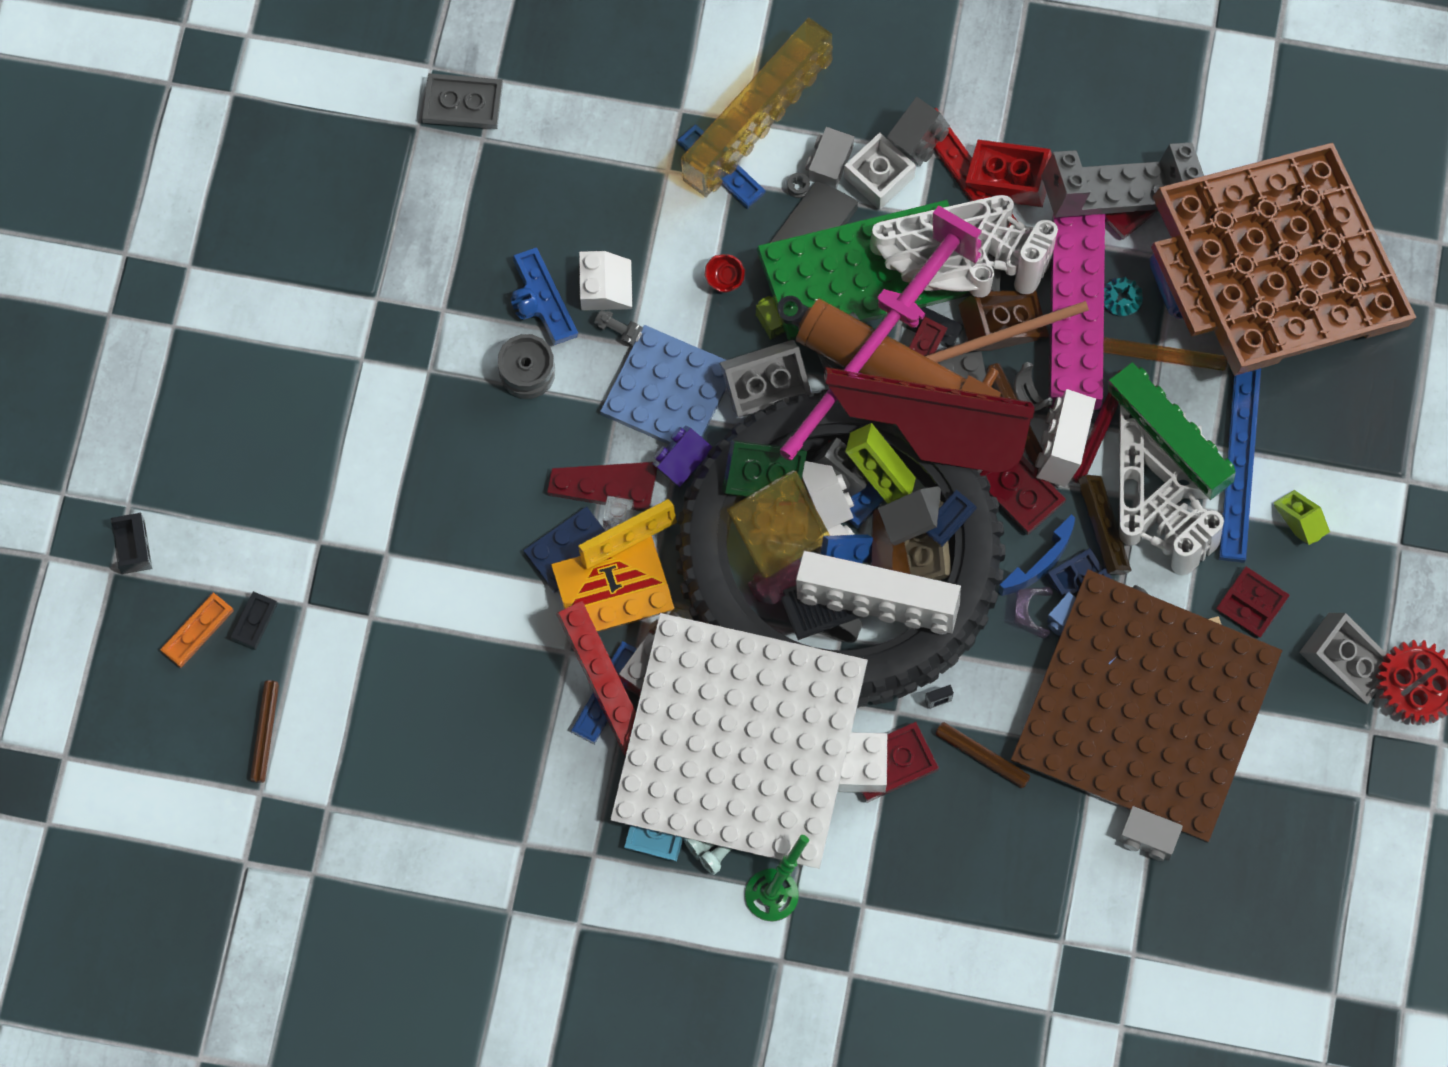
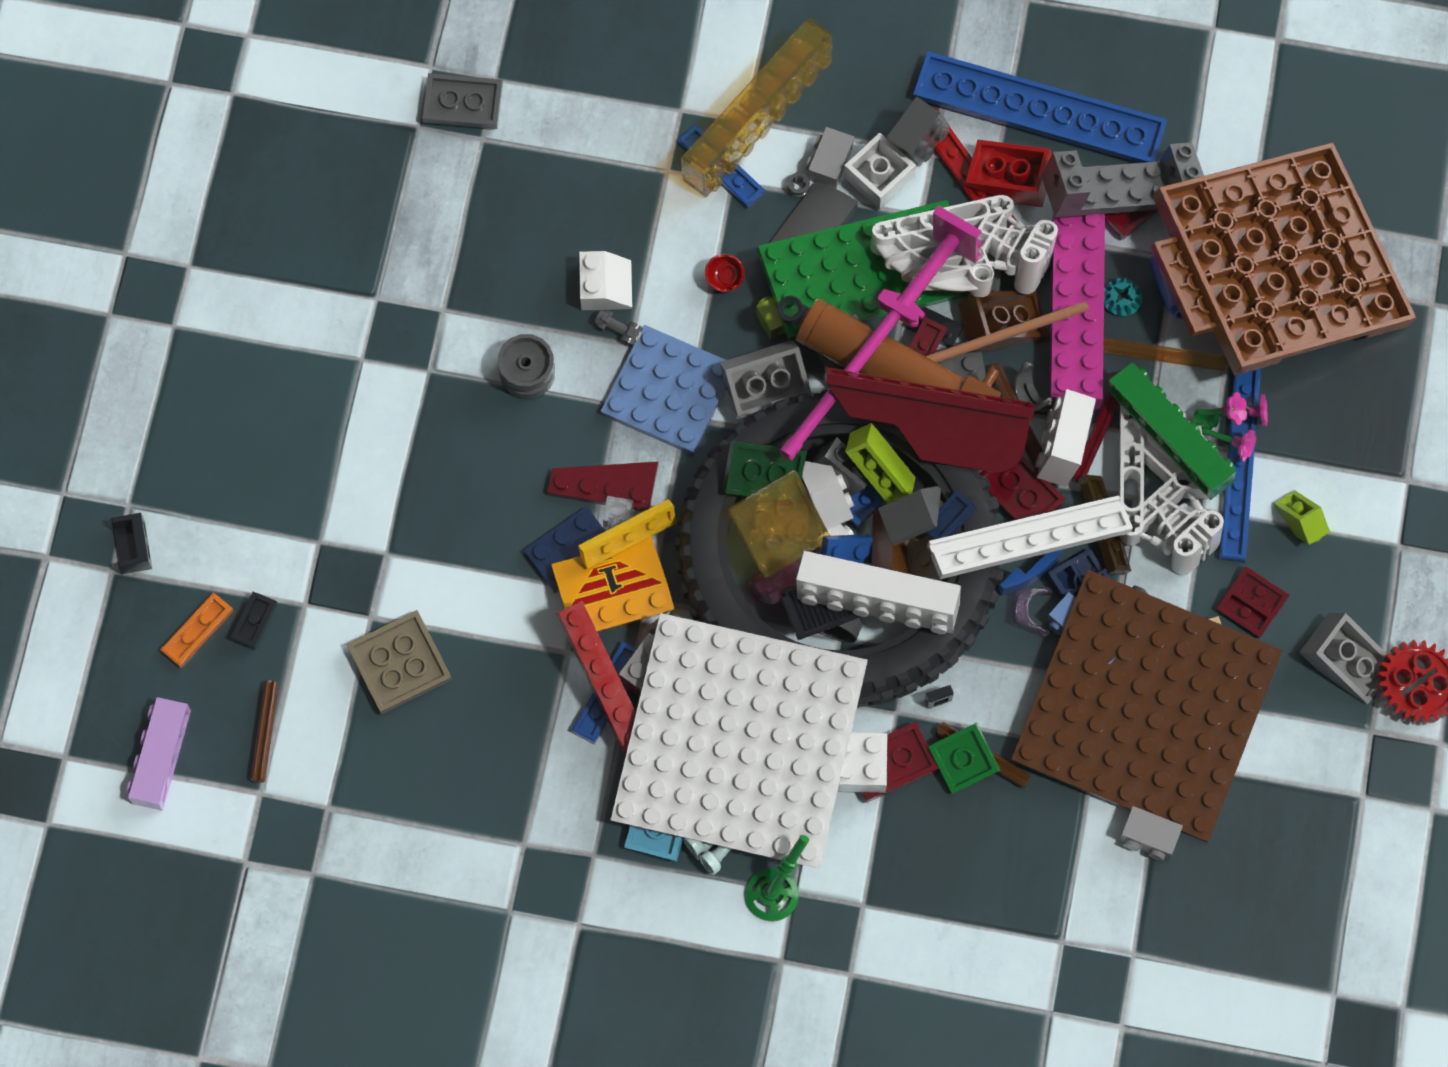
(159, 753): none -> lavender brick
(399, 662): none -> dark tan plate
(541, 297): blue plate -> none
(681, 455): dark purple brick -> none
(964, 758): none -> green plate
(1029, 537): none -> white plate
(1039, 108): none -> blue plate
(1236, 412): none -> dark pink plant

